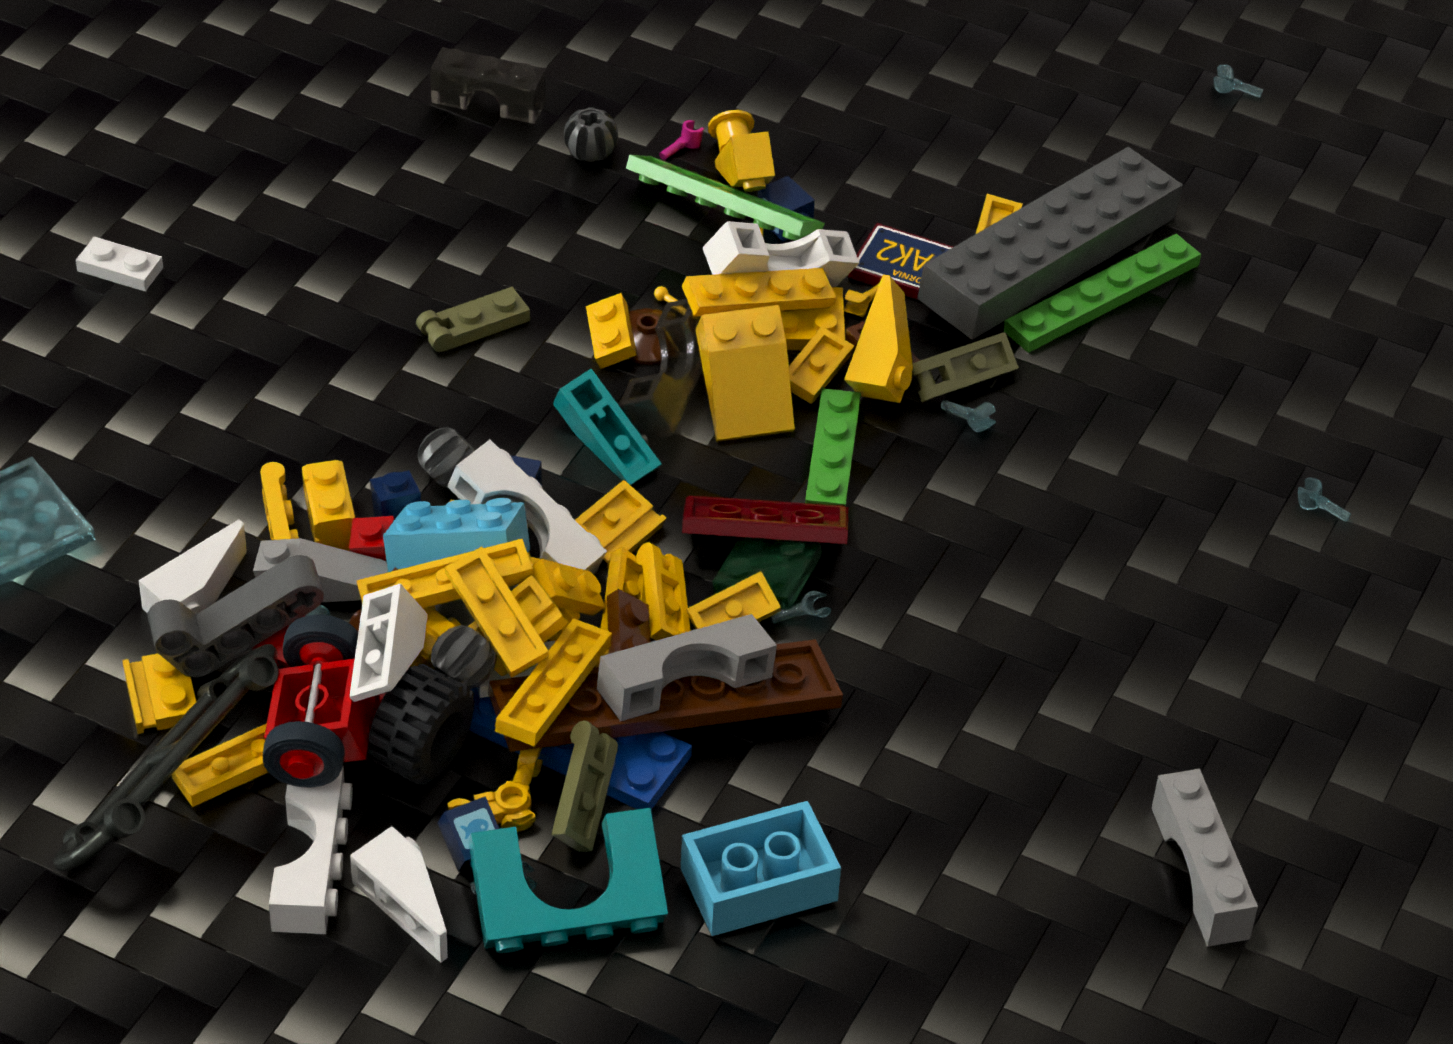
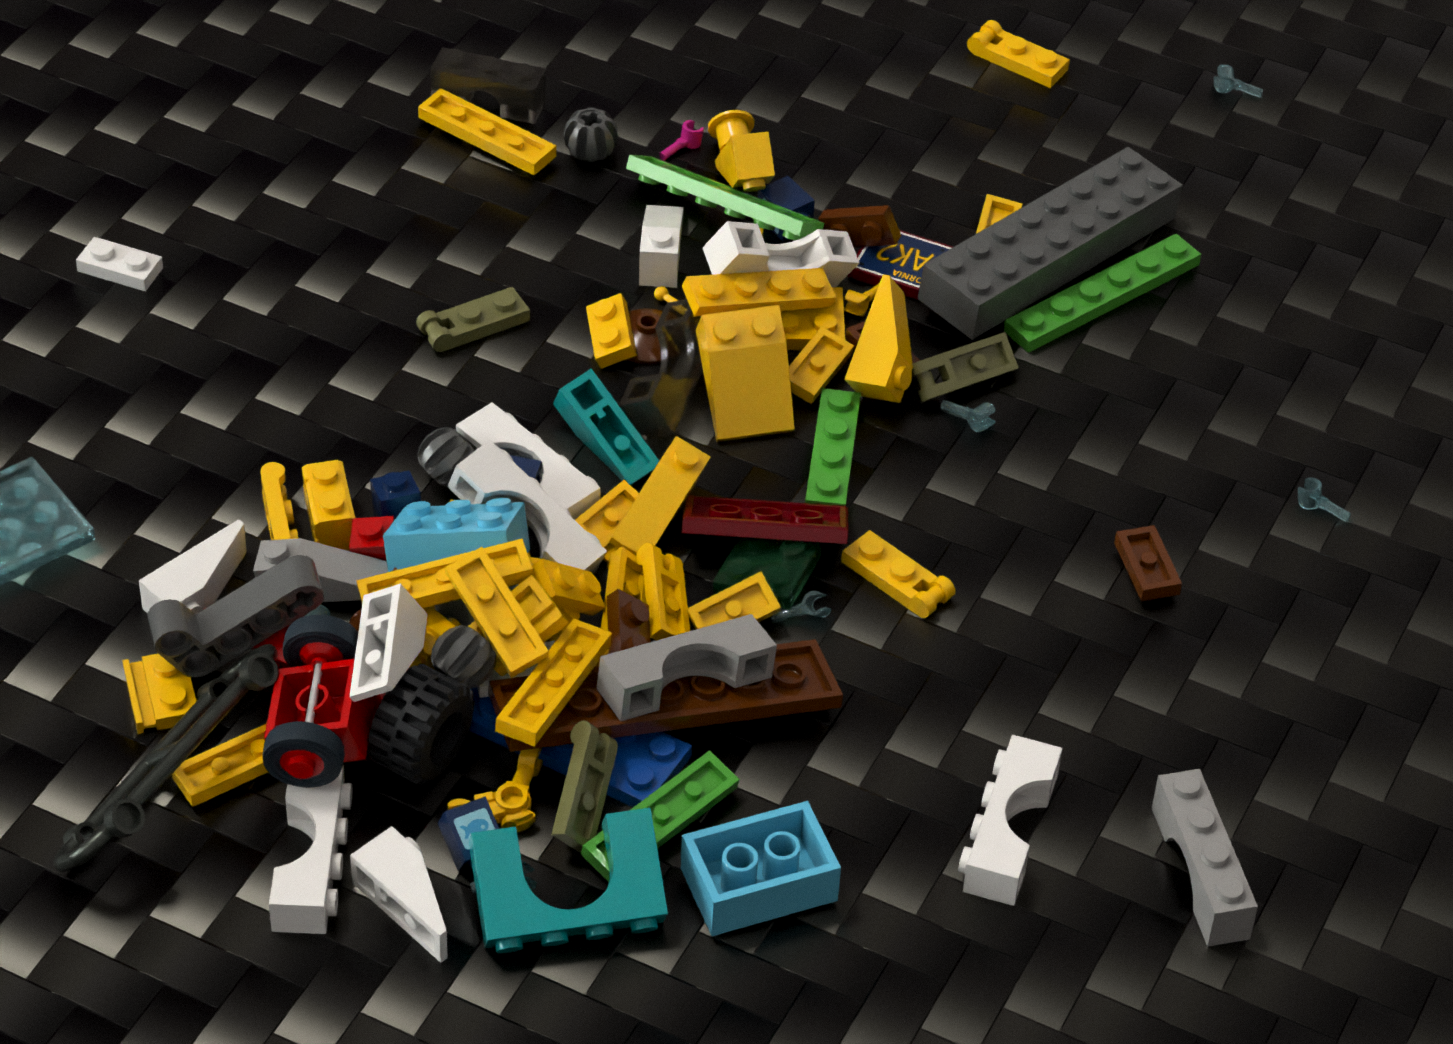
(487, 131): none -> yellow plate
(559, 478): none -> white arch
(660, 246): none -> white slope
(661, 496): none -> yellow slope
(675, 804): none -> bright green plate
(864, 224): none -> reddish brown plate
(897, 574): none -> yellow plate
(998, 856): none -> white arch
(1017, 54): none -> yellow plate
(1148, 563): none -> reddish brown plate

